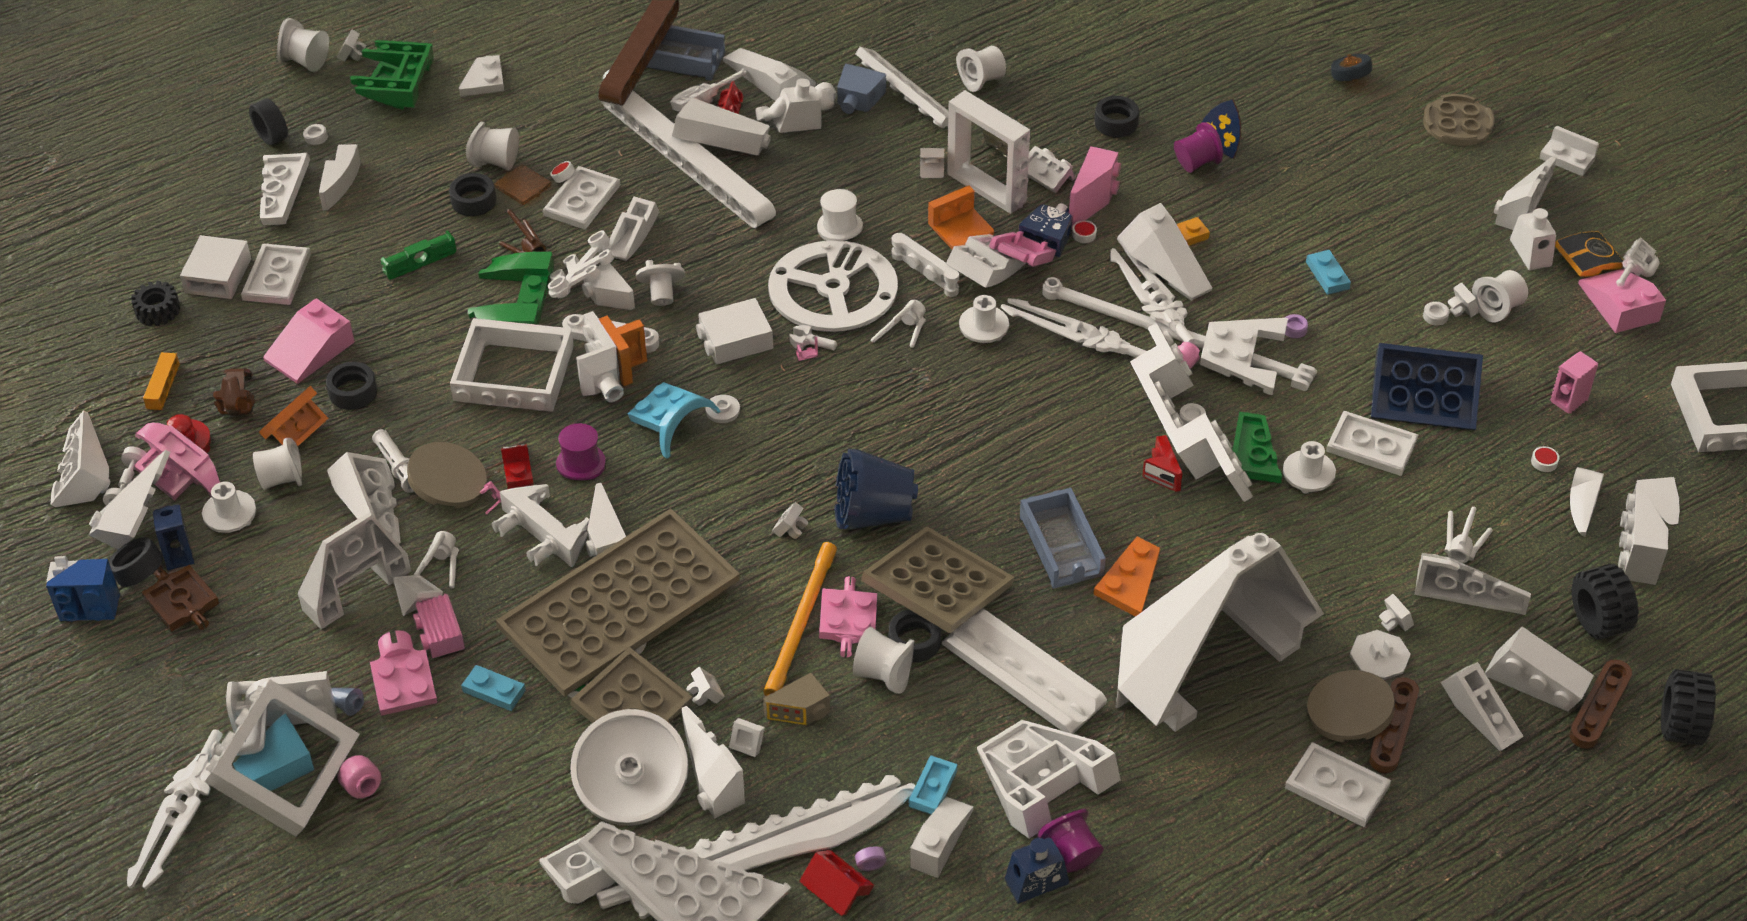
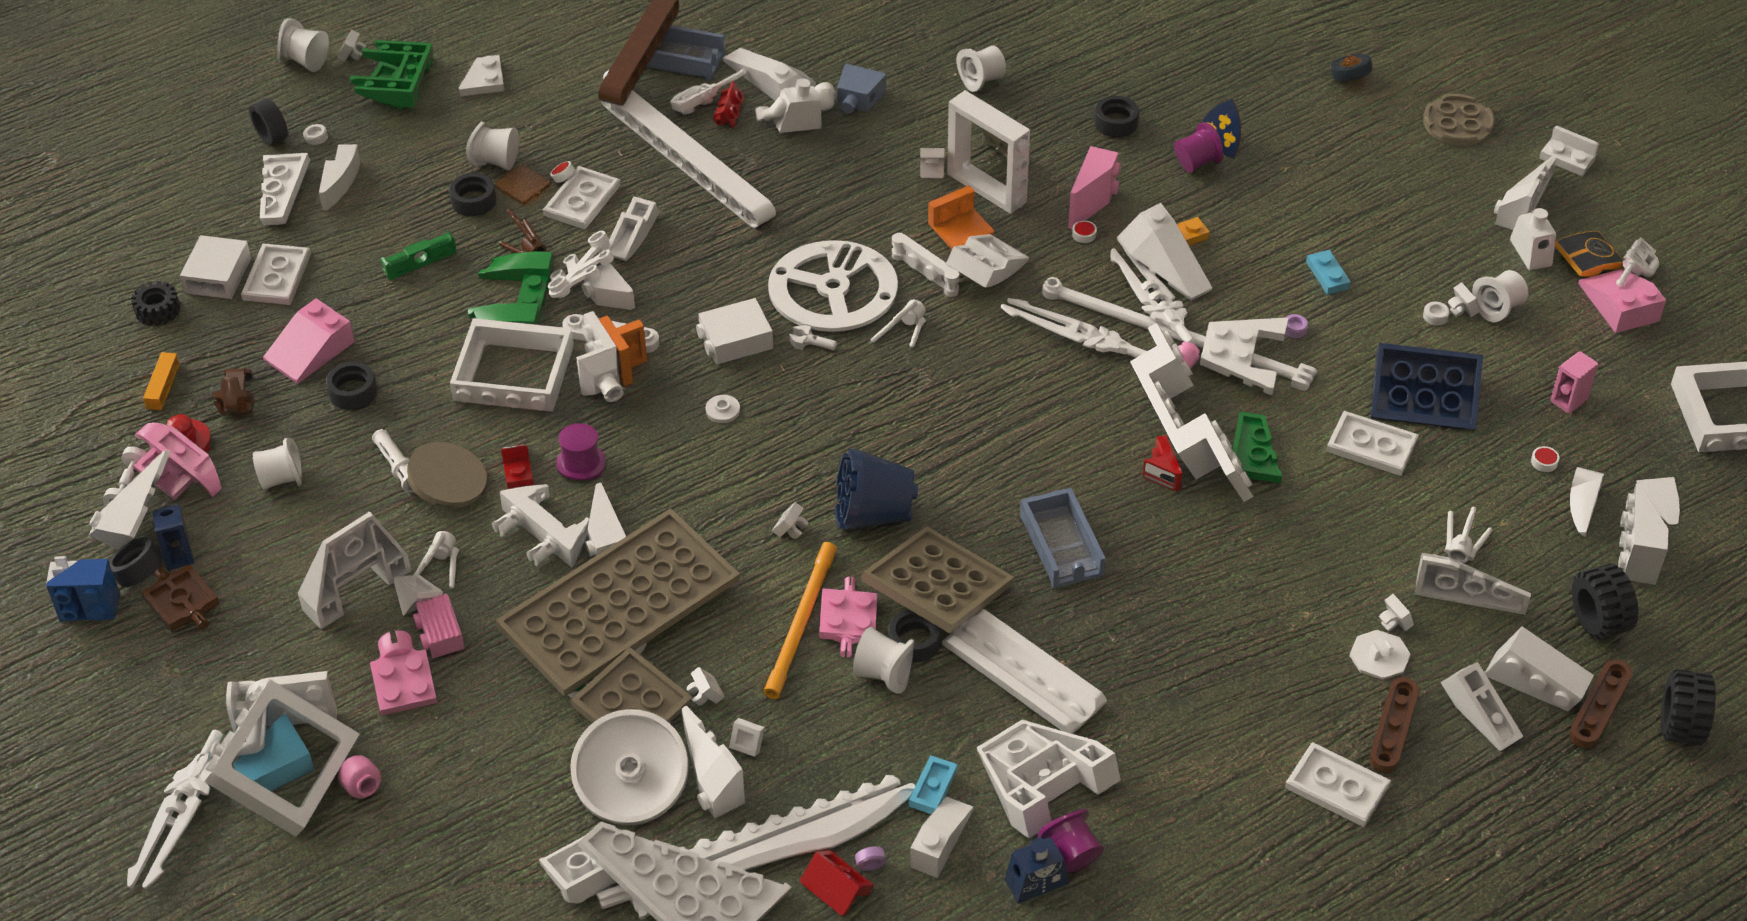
(83, 466): white wedge -> none
(228, 509): white piece -> none
(296, 420): orange bracket -> none
(348, 699): sand blue cone -> none
(366, 487): white wedge -> none
(493, 687): medium azure plate -> none
(496, 494): bright pink piece -> none
(660, 280): white piece -> none
(665, 409): medium azure piece -> none
(720, 128): white slope -> none
(798, 702): dark tan slope -> none
(807, 354): bright pink piece -> none
(839, 216): white piece -> none
(904, 85): white plate -> none
(984, 321): white piece -> none
(1023, 248): bright pink container -> none
(1048, 170): white bracket -> none
(1049, 226): dark blue torso -> none
(1130, 577): orange wing -> none
(1190, 412): white tile -> none
(1251, 585): white piece -> none
(1309, 468): white piece -> none
(1351, 705): dark tan tile -> none

